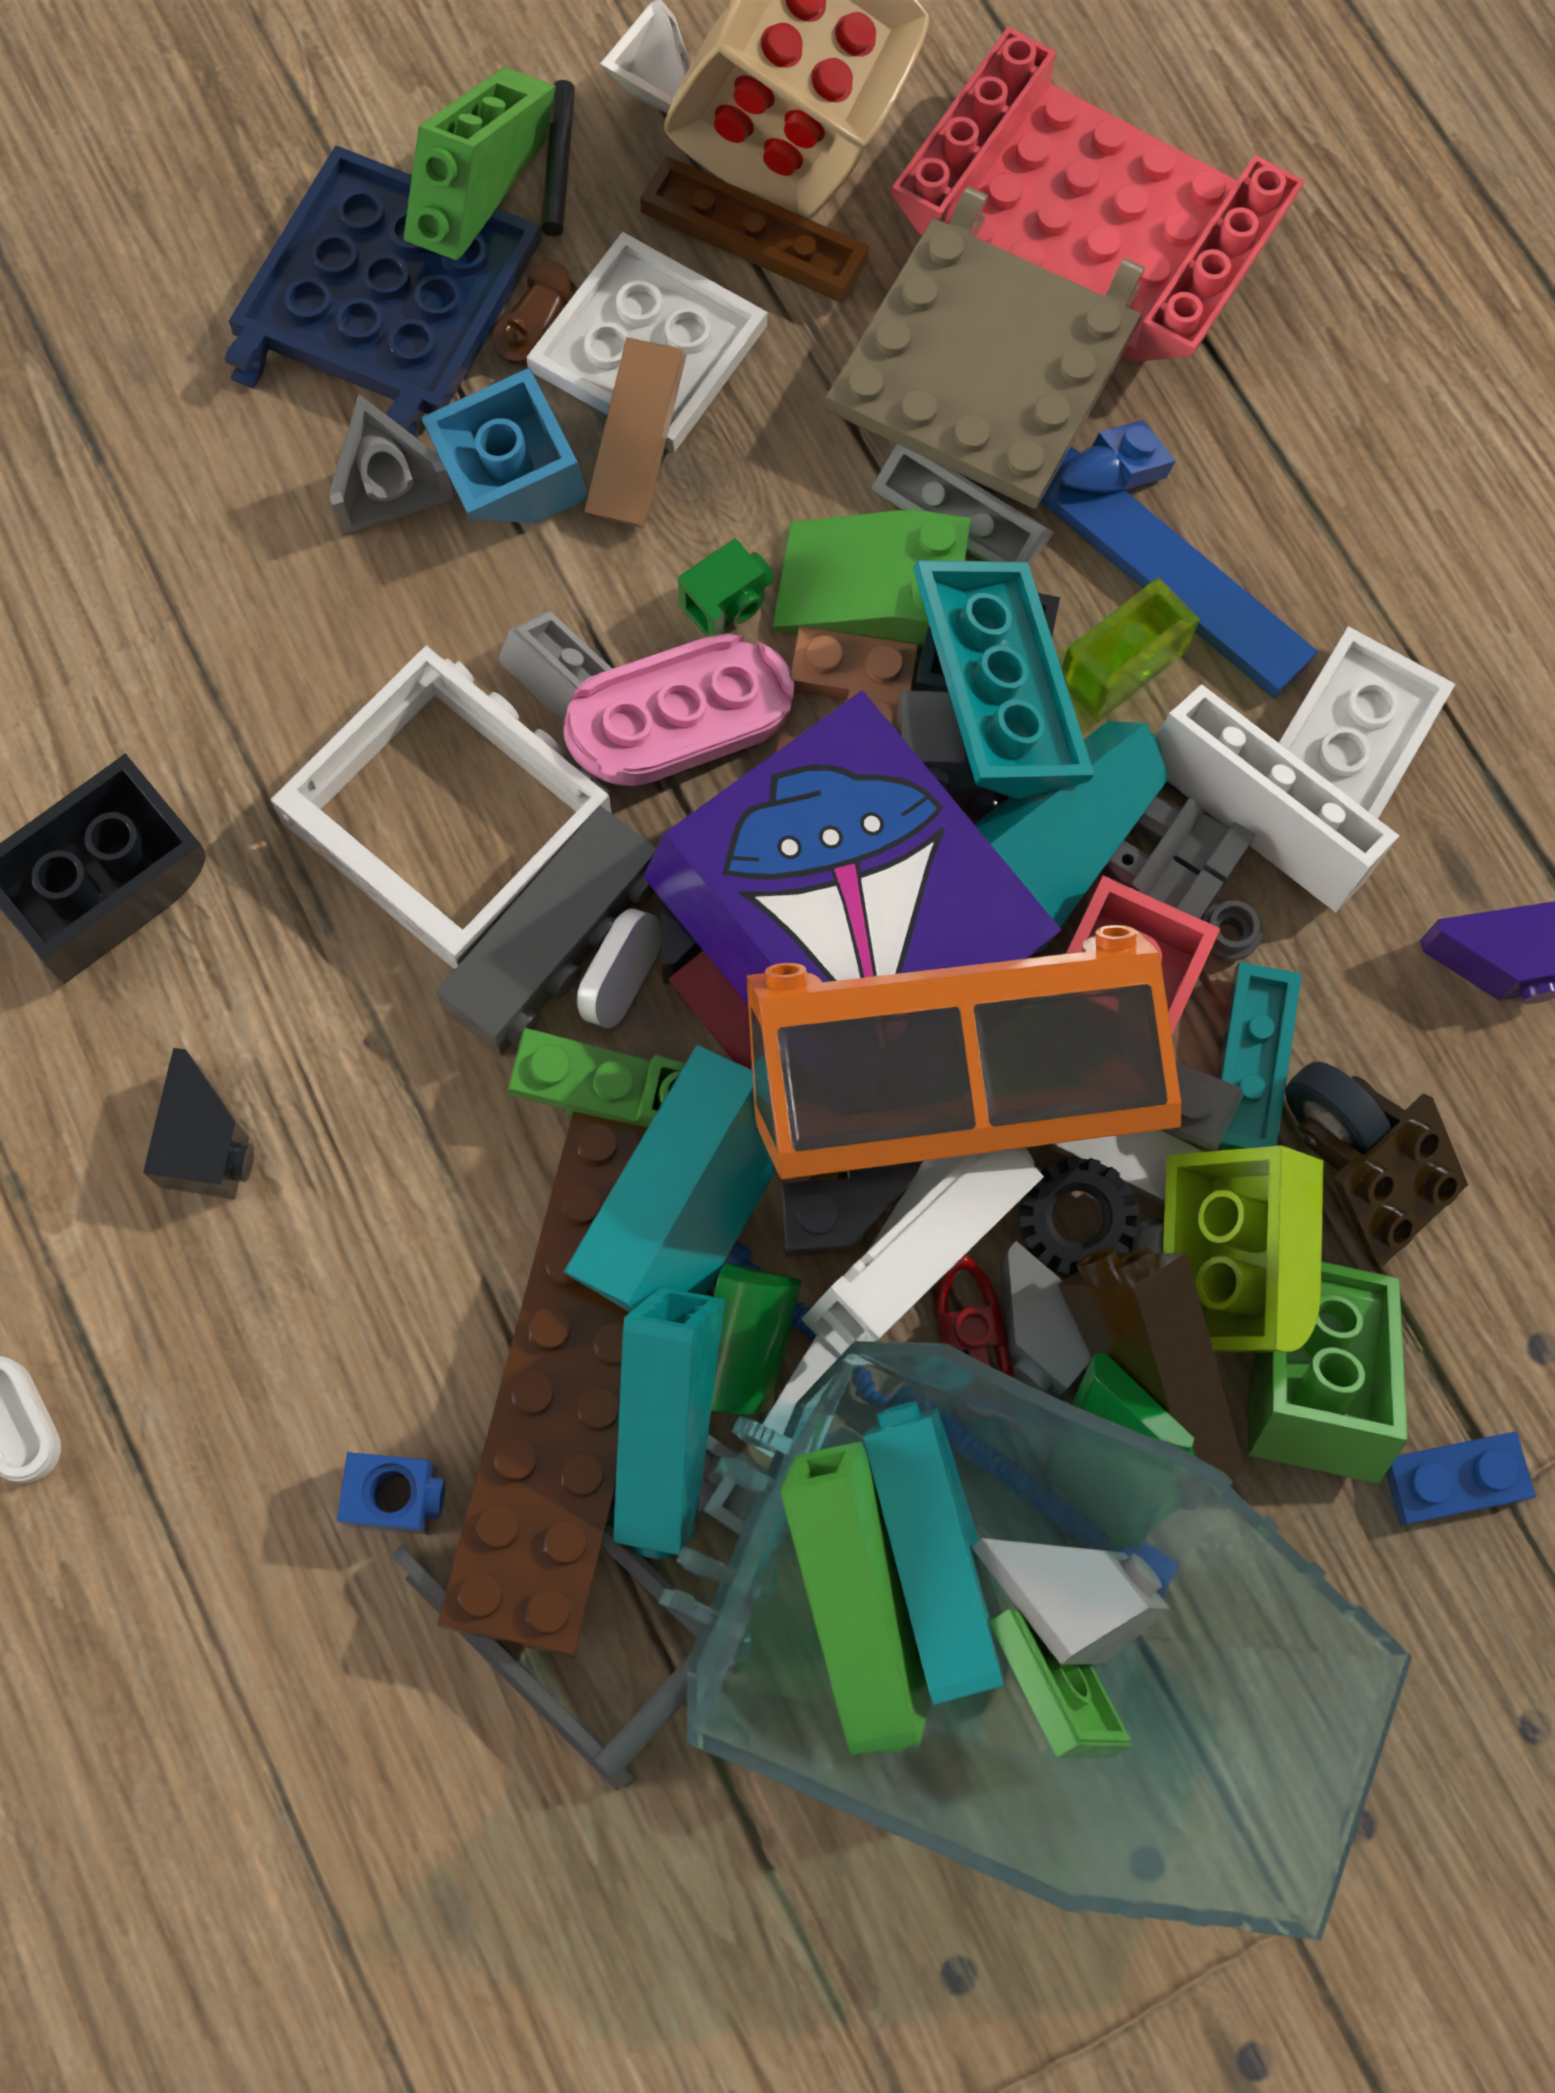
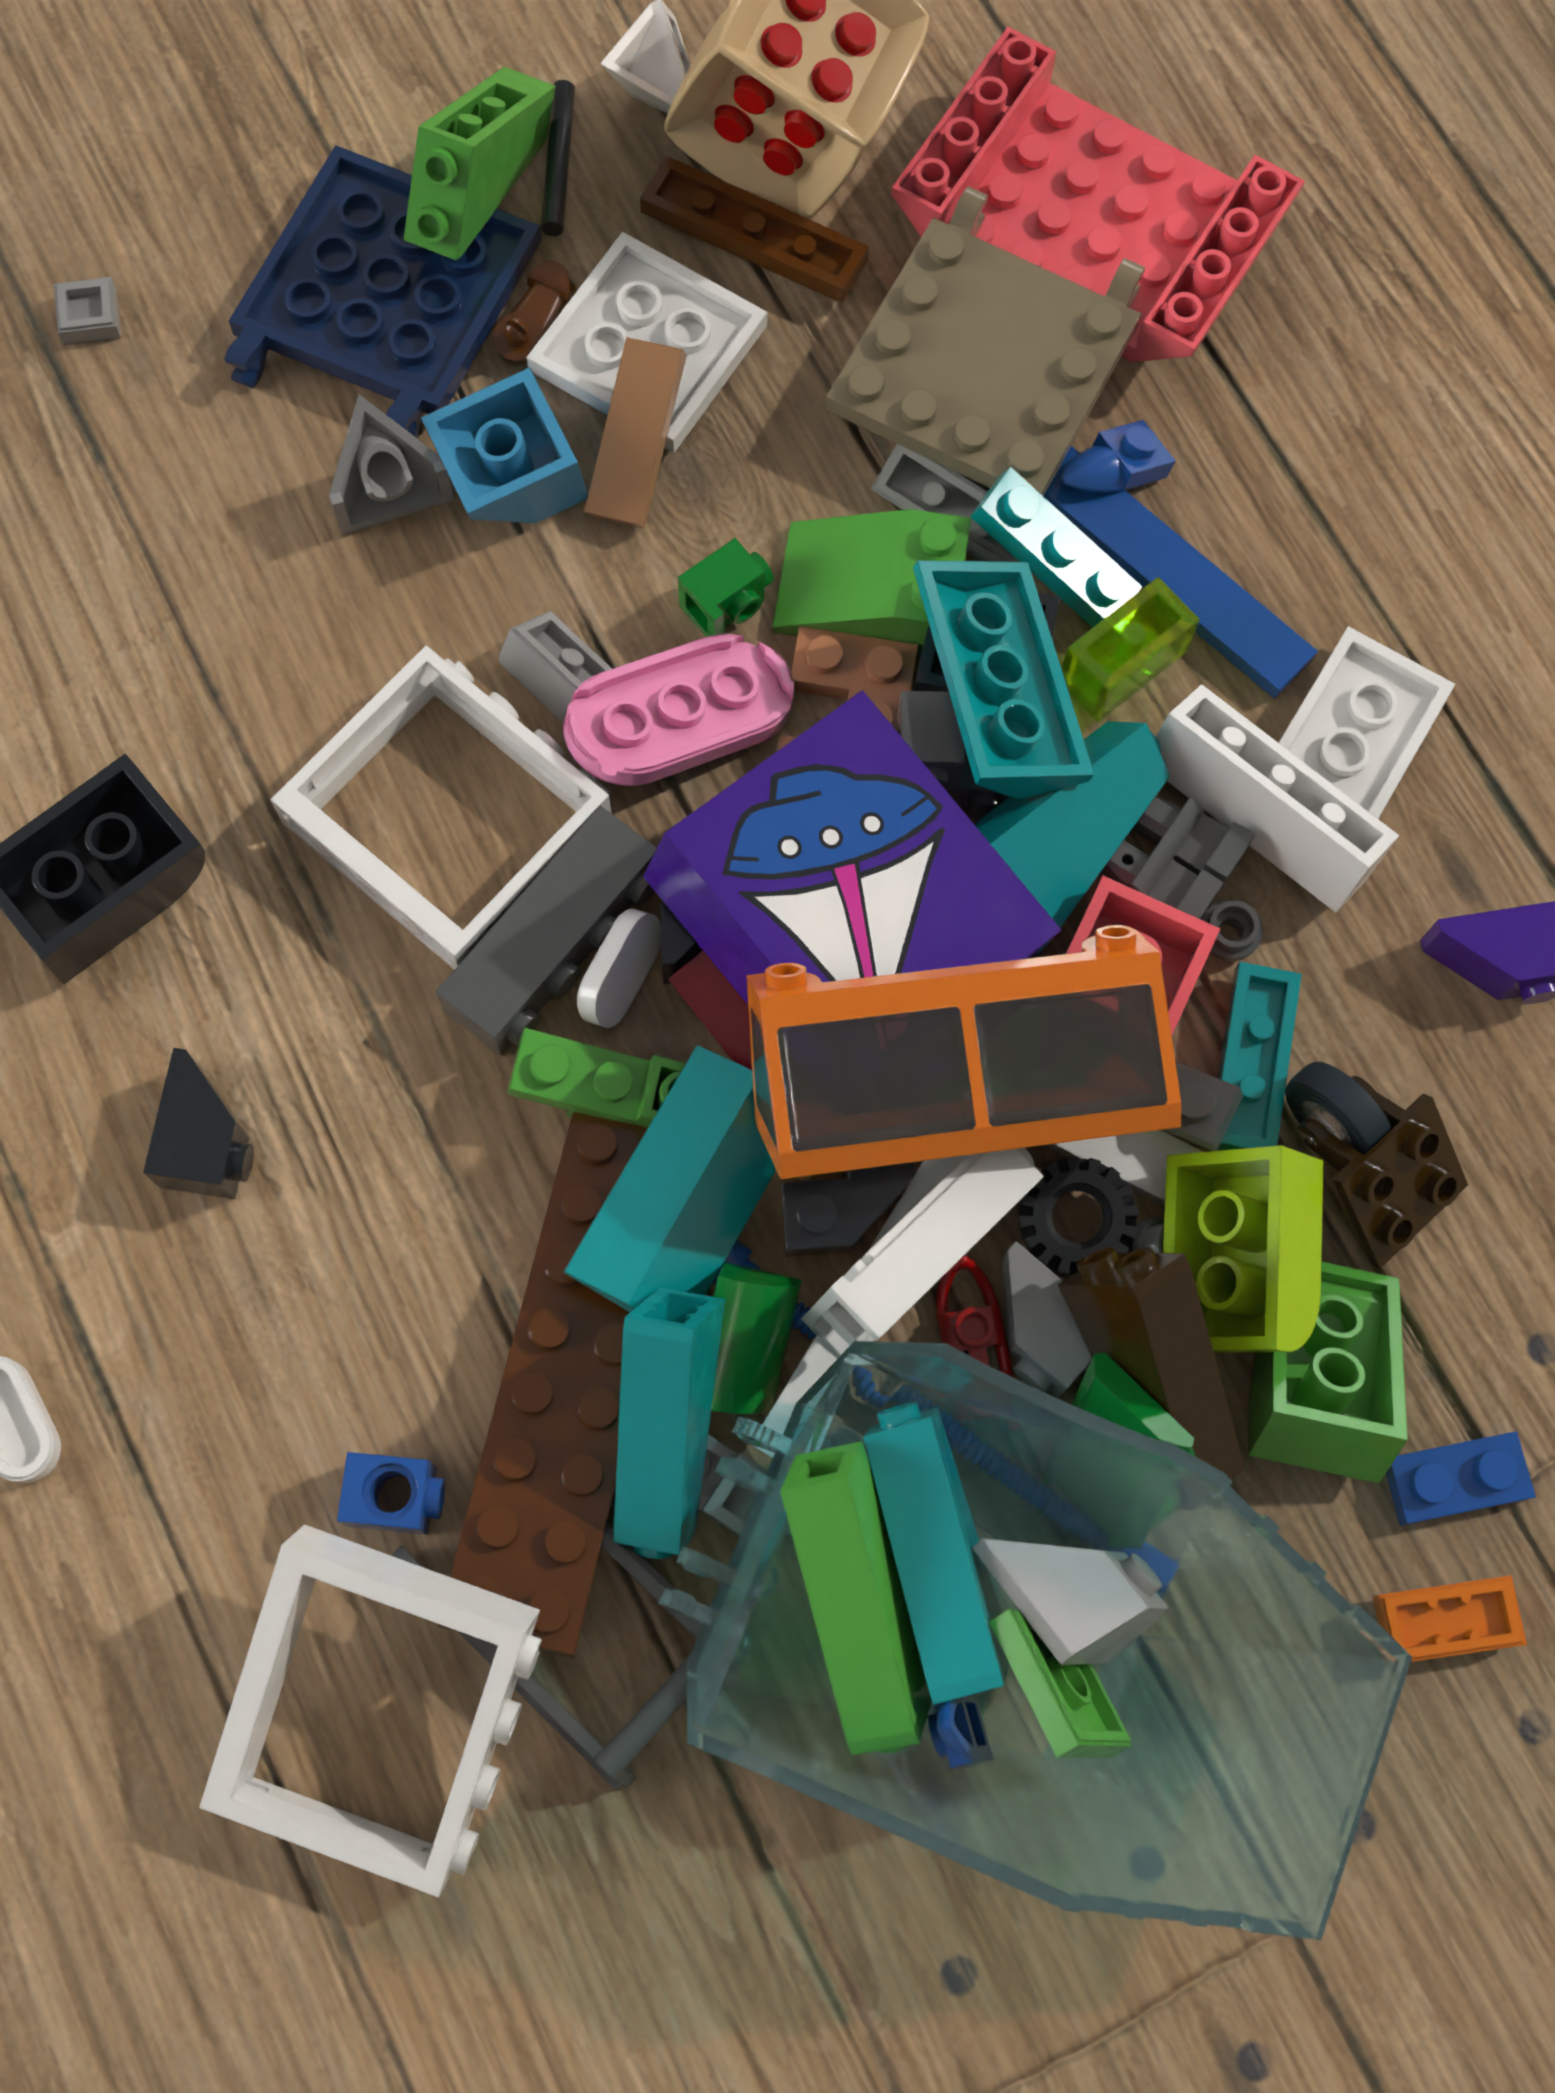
(87, 310): none -> light grey tile
(323, 1828): none -> white window
(960, 1732): none -> plate
(1053, 548): none -> plate
(1453, 1618): none -> orange plate

